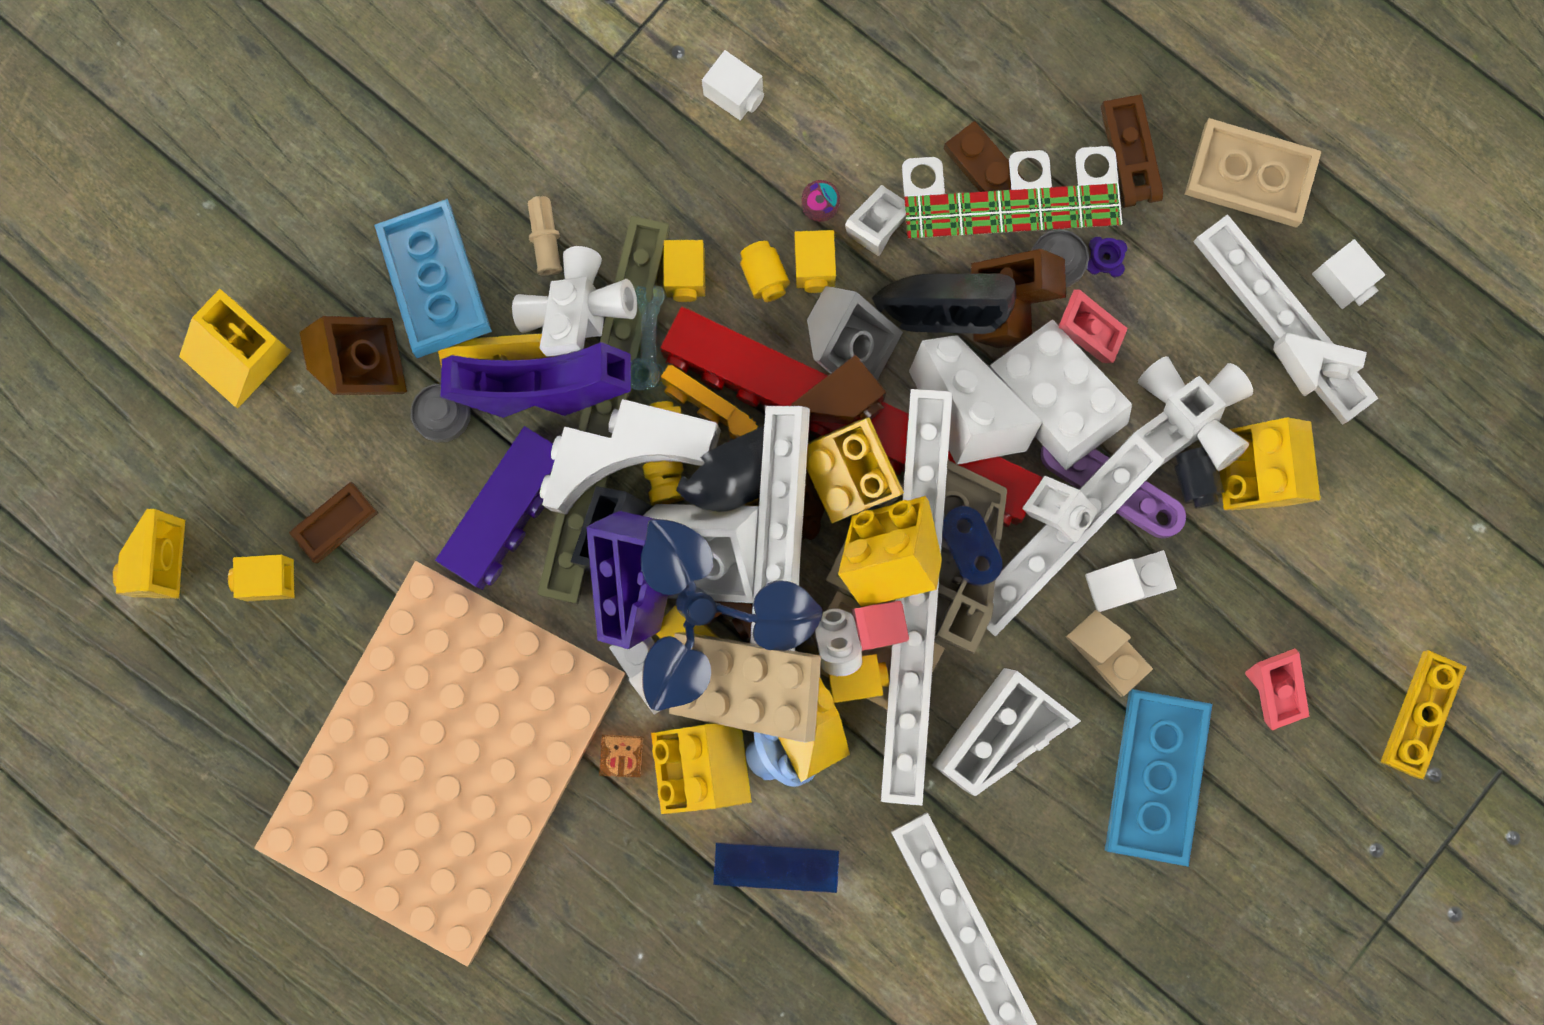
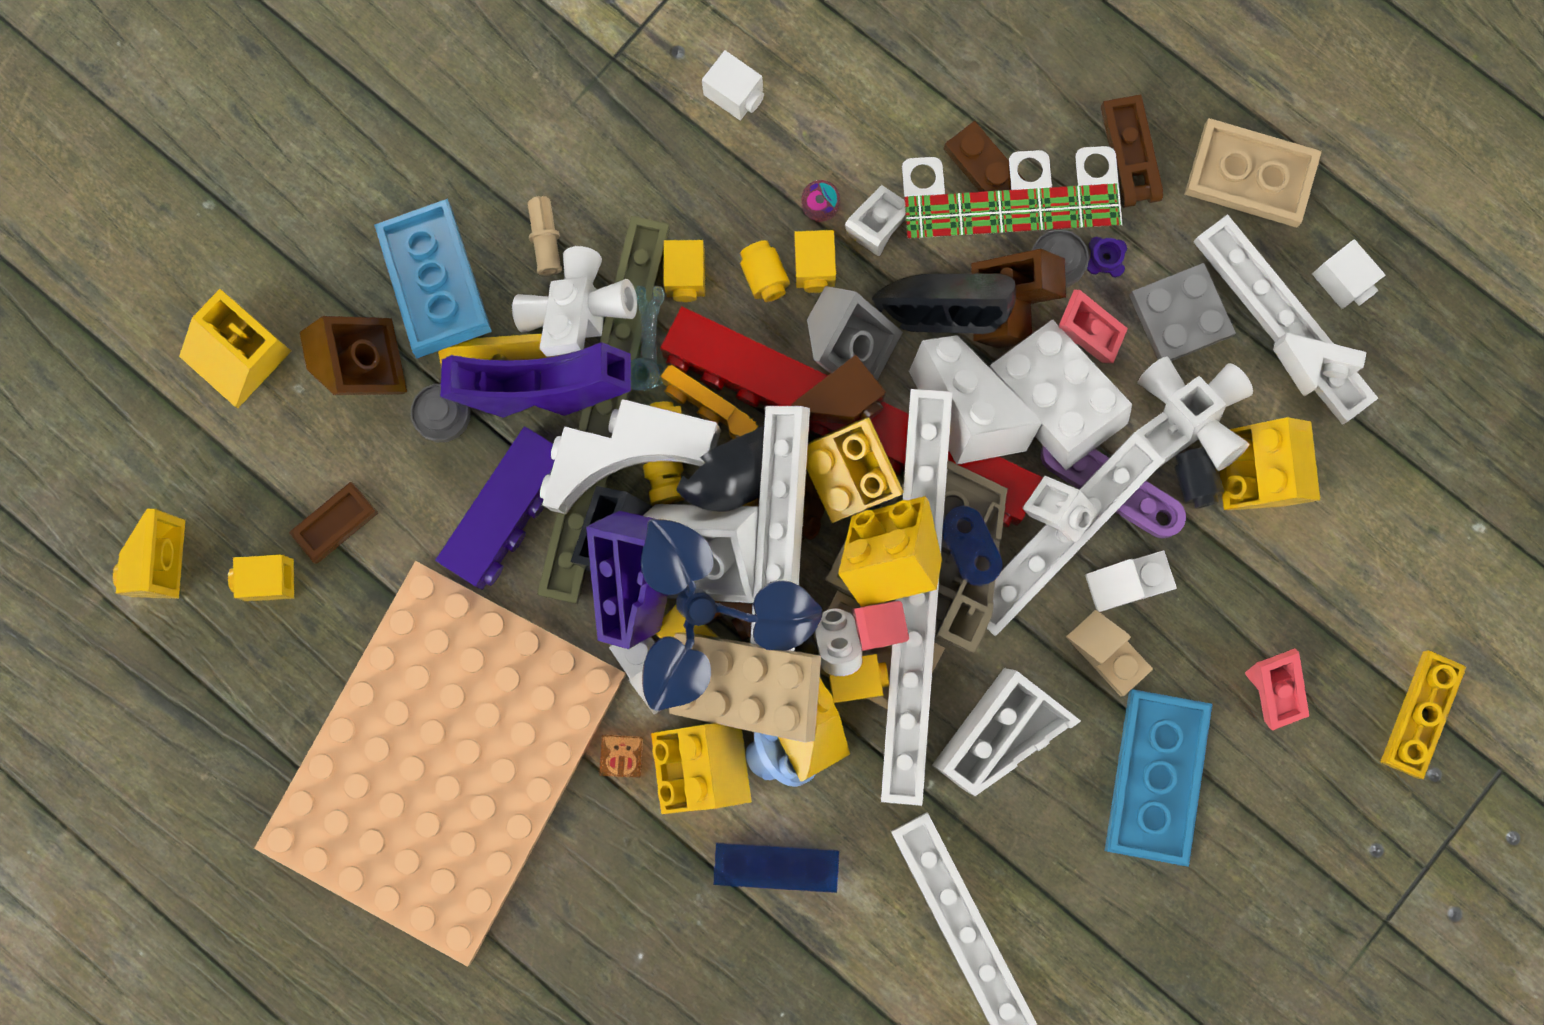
(1182, 313): none -> light grey plate

